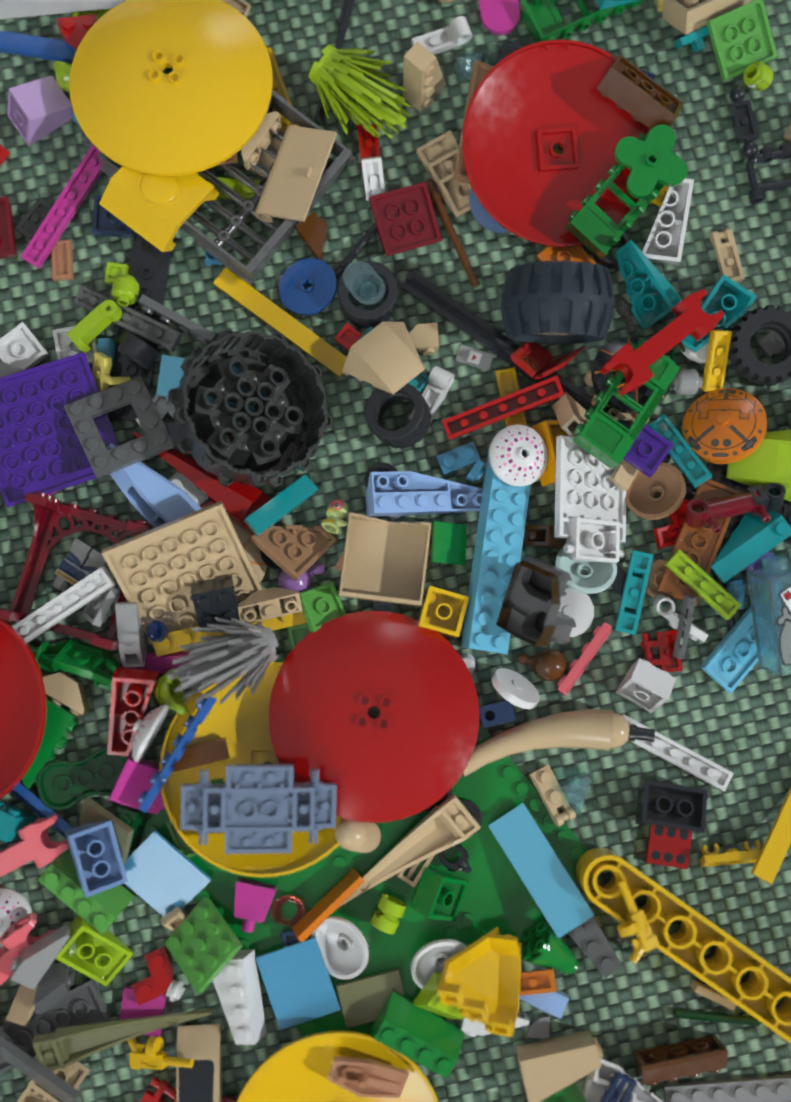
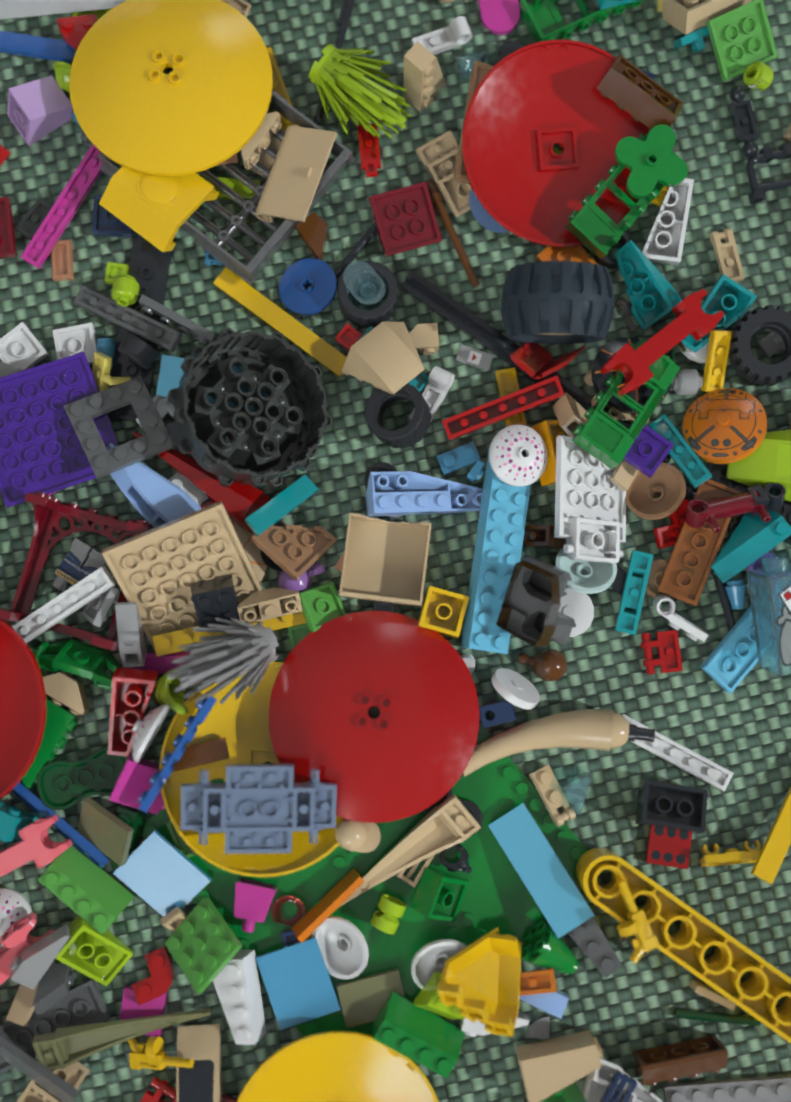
(94, 324): lime leg -> none
(96, 857): medium blue slope -> none
(157, 631): clear blue tile -> none
(175, 990): white plate -> none
(335, 514): yellowish green animal -> none
(368, 1077): nougat piece -> none
(373, 176): white plate -> none
(448, 543): green piece -> none
(579, 665): coral plate -> none
(646, 685): white slope -> none
(688, 603): dark grey pin -> none
(703, 584): lime tile -> none

